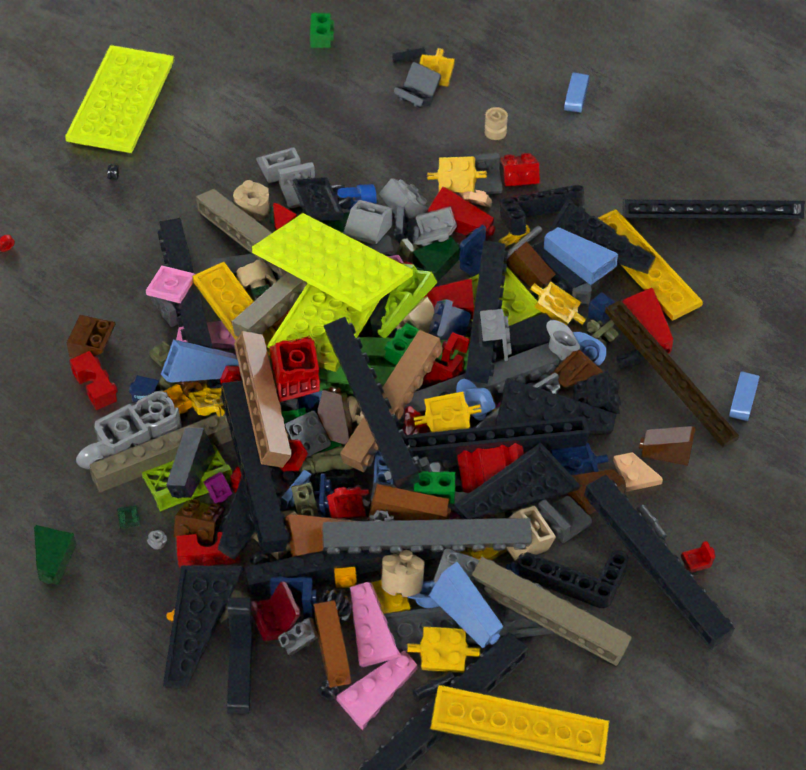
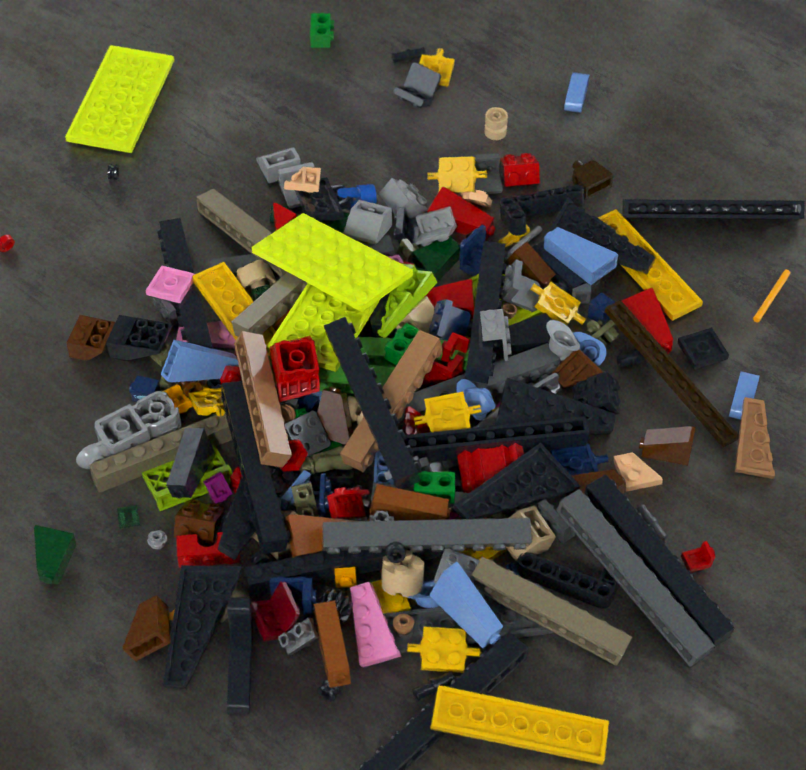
(101, 390): red arch -> none
(136, 337): none -> black slope
(148, 629): none -> reddish brown slope
(253, 199): tan brick -> none
(288, 413): none -> medium nougat plate
(305, 180): none -> light nougat wing
(370, 693): bright pink wing -> none
(395, 558): none -> black bush
(403, 628): none -> medium nougat plate
(511, 310): none -> medium nougat hinge
(518, 287): none -> dark grey bracket
(592, 177): none -> dark brown torso
(635, 578): none -> dark grey brick
(703, 348): none -> black plate
(753, 442): none -> medium nougat wing
(771, 296): none -> light orange bar

